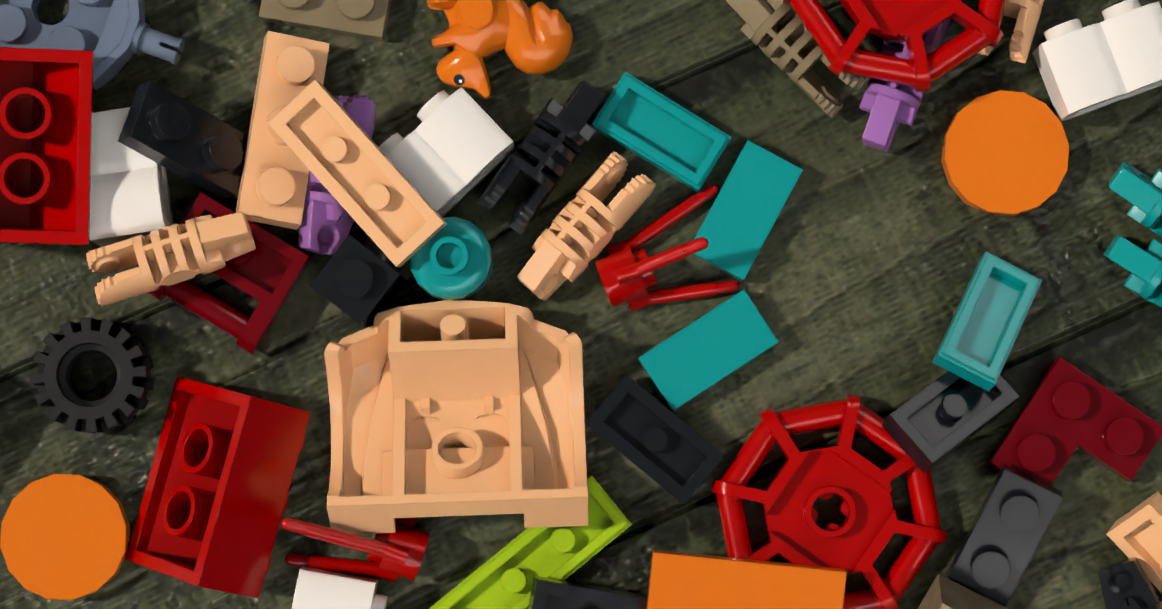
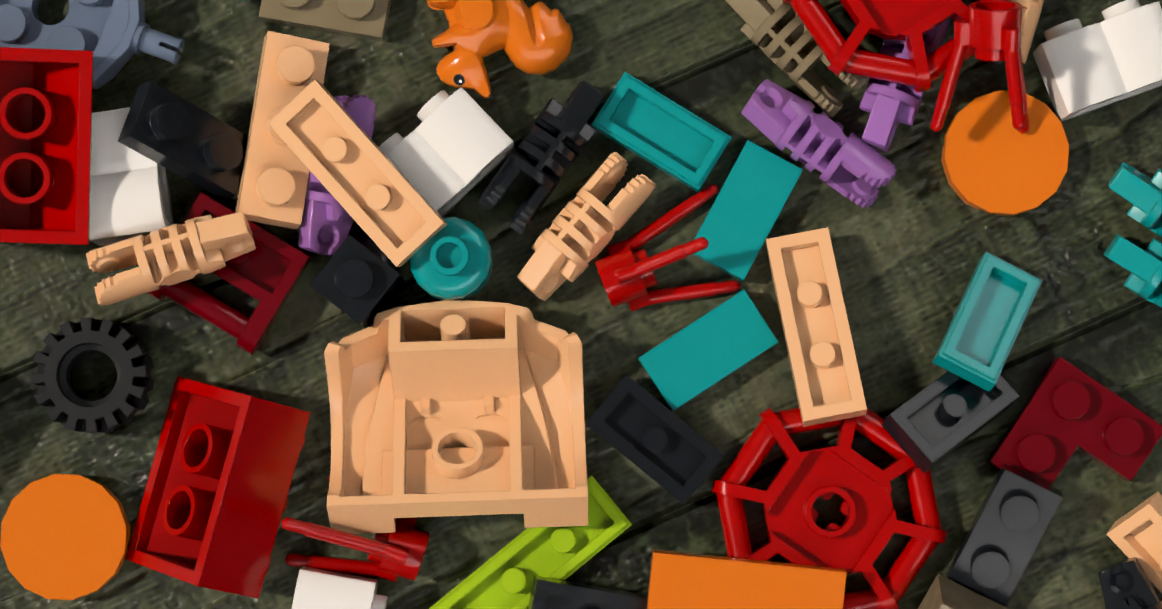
(816, 327): none -> light nougat plate
(819, 143): none -> medium lavender hinge
(996, 36): none -> red plant

